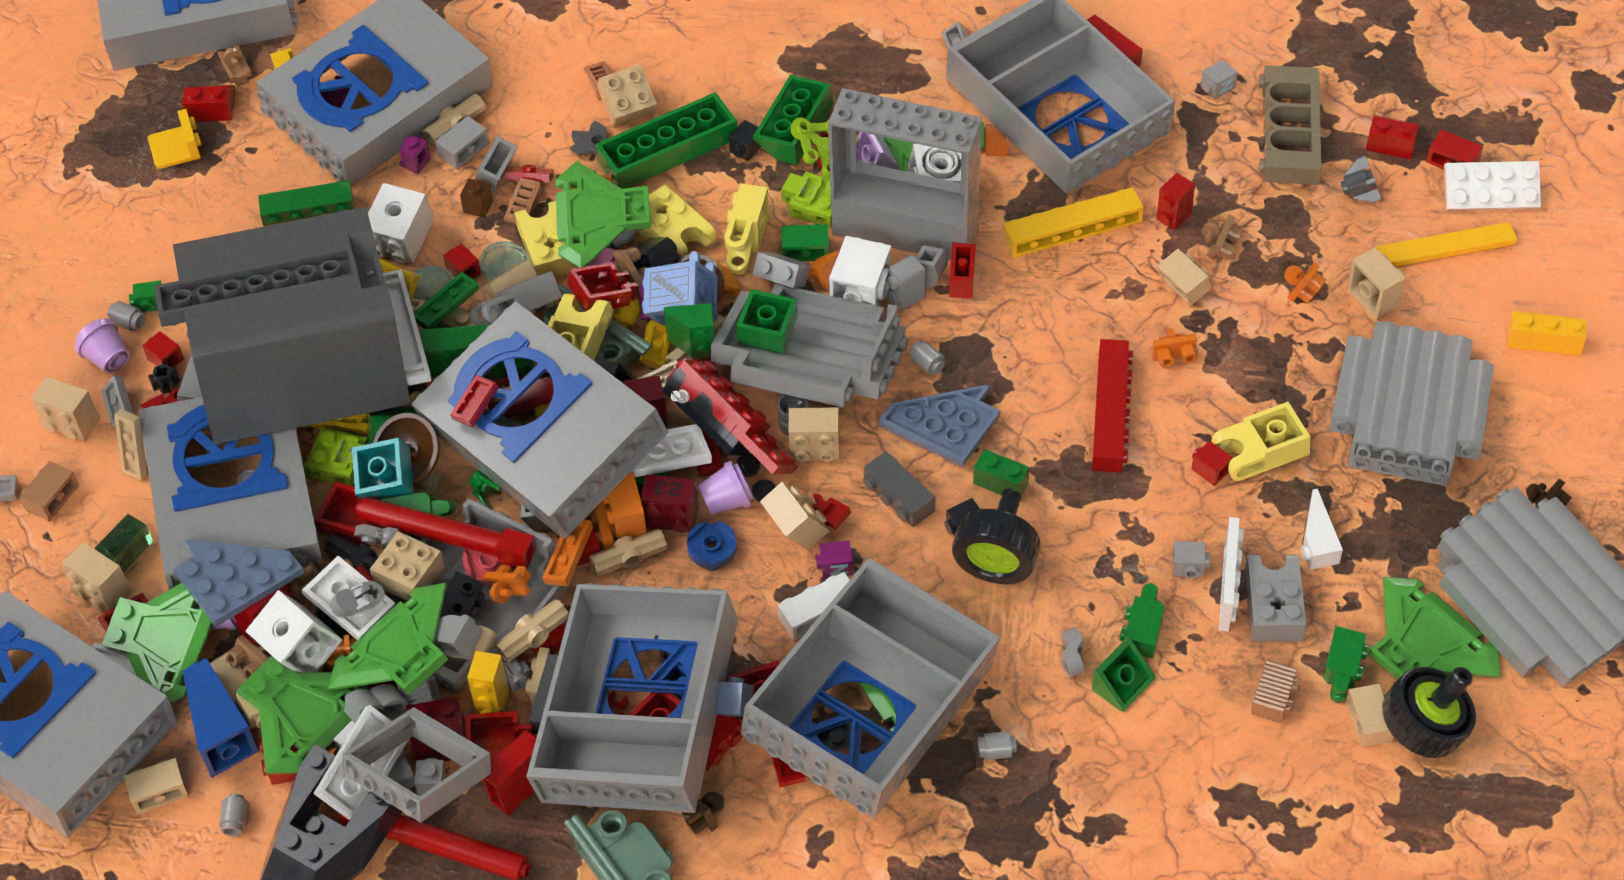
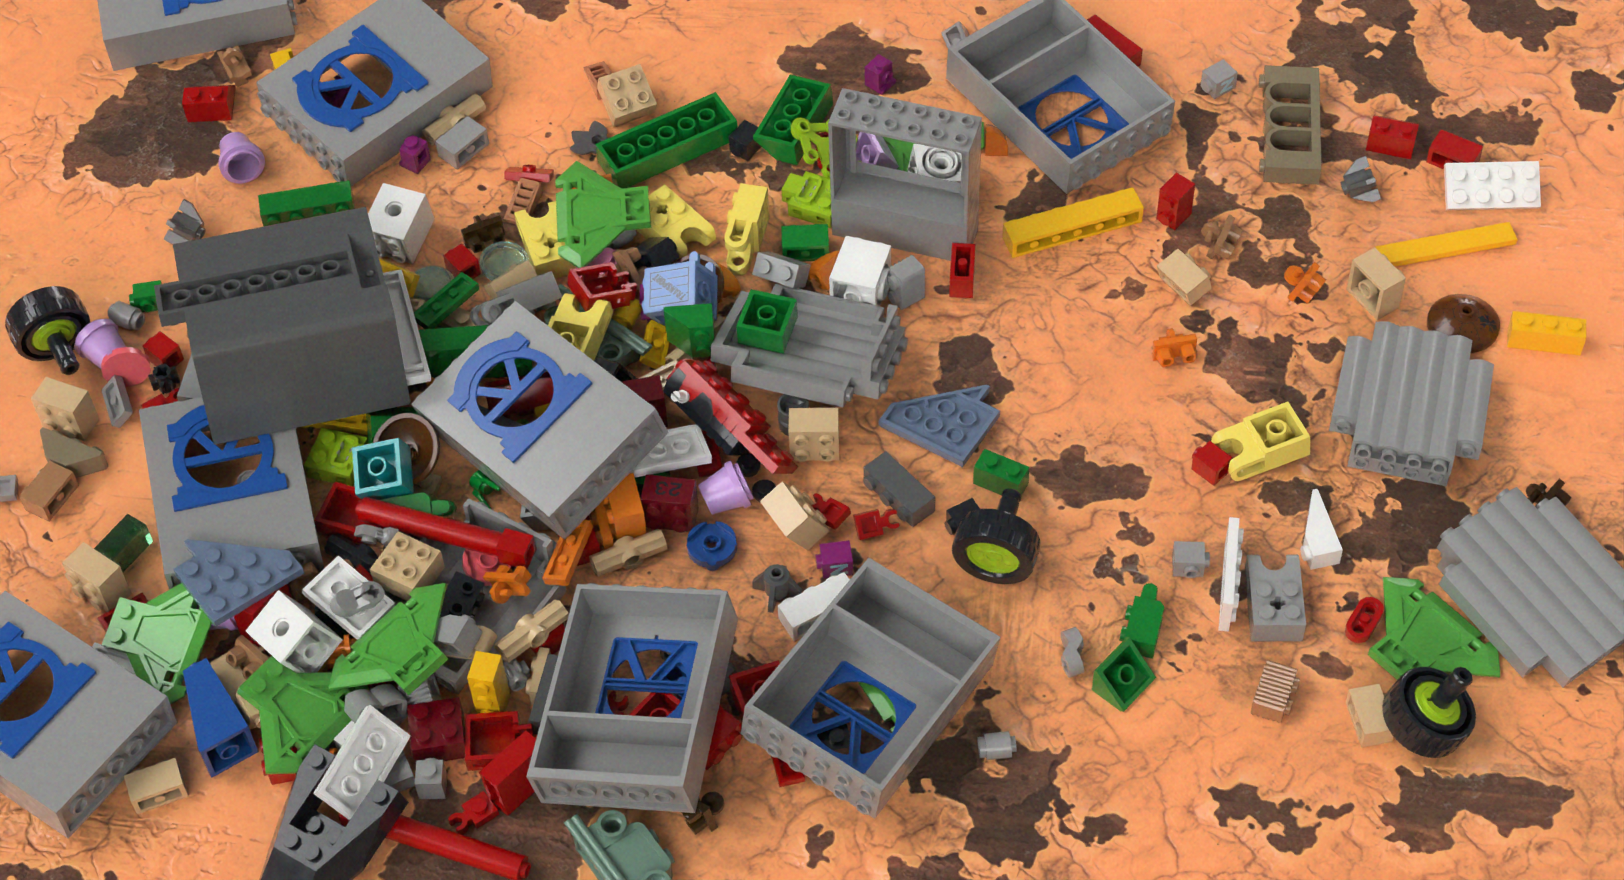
(46, 326): none -> black wheel
(72, 453): none -> dark tan slope
(127, 363): none -> coral tile
(130, 444): tan plate -> none
(176, 144): yellow bracket -> none
(185, 225): none -> dark grey brick
(233, 815): light grey brick -> none
(240, 158): none -> lavender piece
(472, 758): light grey window -> none
(474, 401): plate -> none
(476, 197): reddish brown brick -> none
(476, 812): none -> red plate
(483, 231): none -> dark brown hips
(496, 162): light grey piece -> none
(733, 697): sand blue brick -> none
(776, 584): none -> dark grey brick
(871, 524): none -> red plate
(879, 74): none -> magenta brick
(927, 357): light grey brick -> none
(934, 262): light grey brick -> none
(1111, 406): red brick -> none
(1344, 660): green hinge -> none
(1362, 621): none -> red plate
(1465, 317): none -> reddish brown dish

